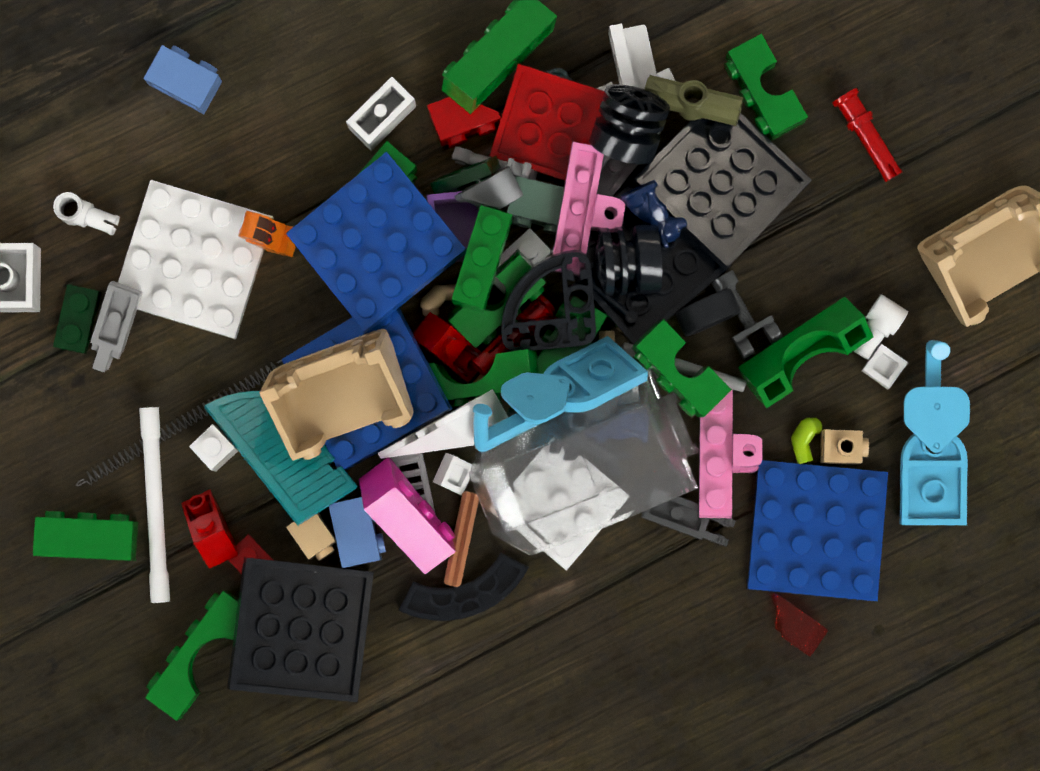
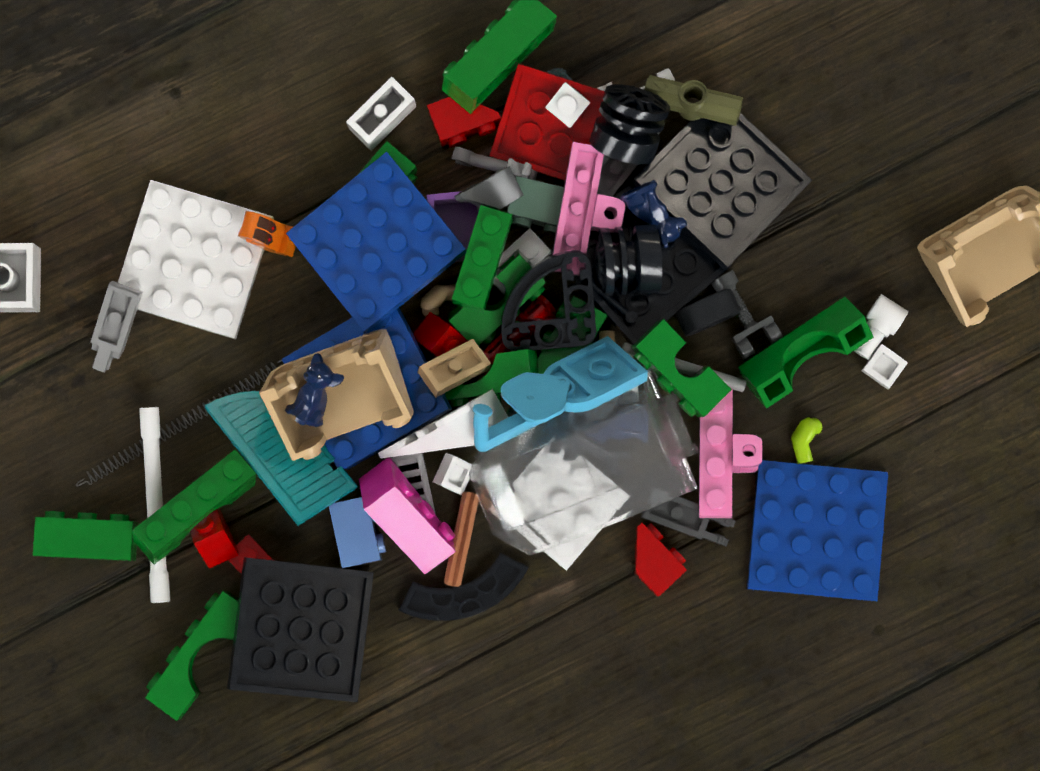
(77, 319): dark green plate -> none
(85, 215): white pin -> none
(174, 520): none -> green arch
(183, 79): medium blue brick -> none
(213, 448): white brick -> none
(312, 396): none -> dark blue animal
(313, 537): tan brick -> none
(454, 368): none -> tan plate
(457, 179): dark green plate -> none
(567, 104): none -> white plate
(632, 54): white panel -> none
(654, 562): none -> red slope
(774, 113): green arch -> none
(797, 626): clear red slope -> none
(831, 447): tan brick -> none
(860, 121): red pin -> none
(934, 483): medium azure plate -> none

